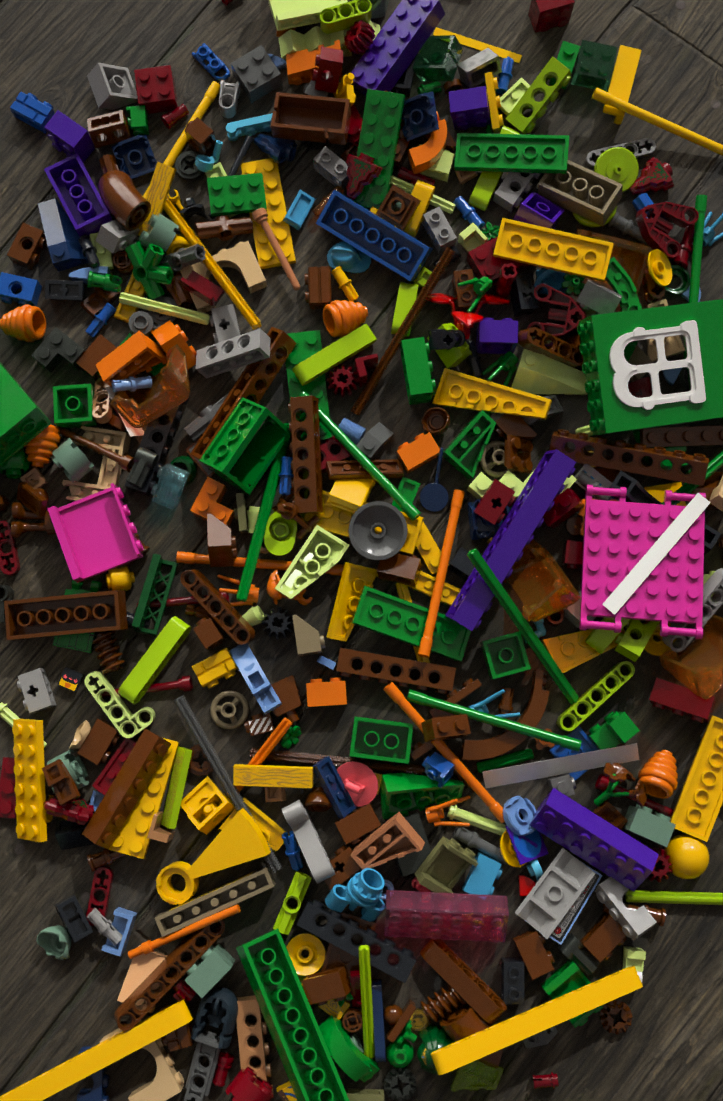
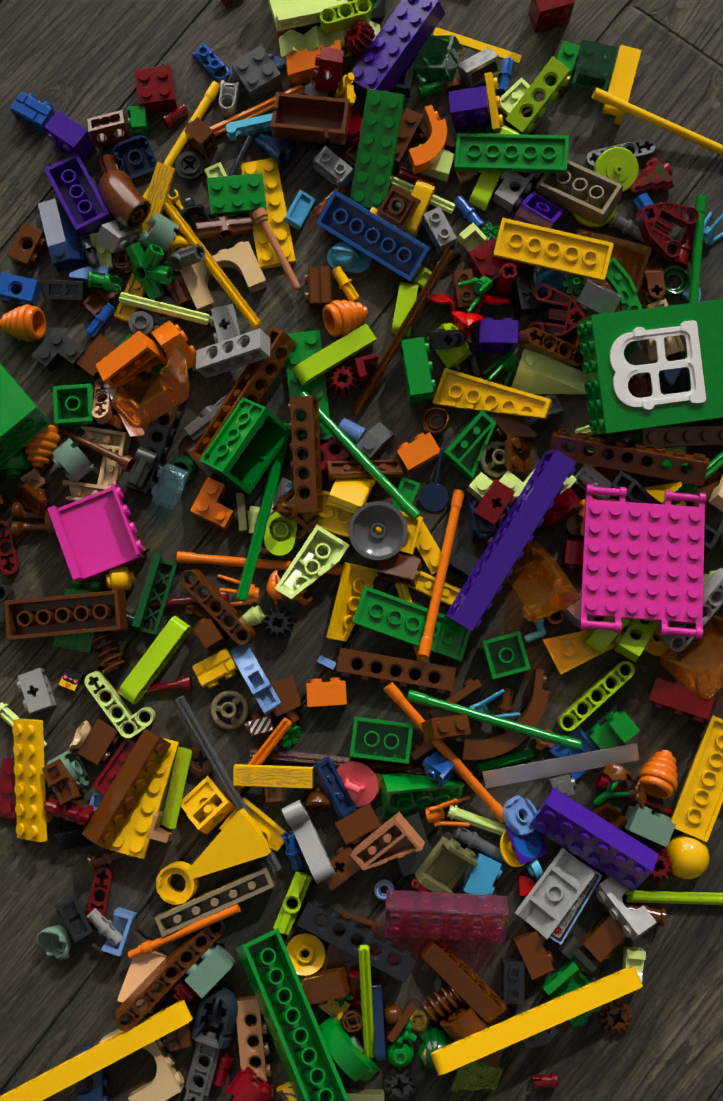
(112, 86): light grey slope -> none
(131, 383): light blue pin -> none
(202, 288): dark red panel -> none
(205, 162): medium azure plate -> none
(221, 543): reddish brown slope -> none
(253, 111): none -> orange axle
(285, 476): blue axle -> none
(307, 638): dark tan slope -> none
(360, 173): dark red rock -> none
(362, 890): dark azure beam -> none
(419, 116): dark blue slope -> none
(522, 625): green axle -> none
(656, 553): white sticker -> none
(659, 267): yellow dish -> none

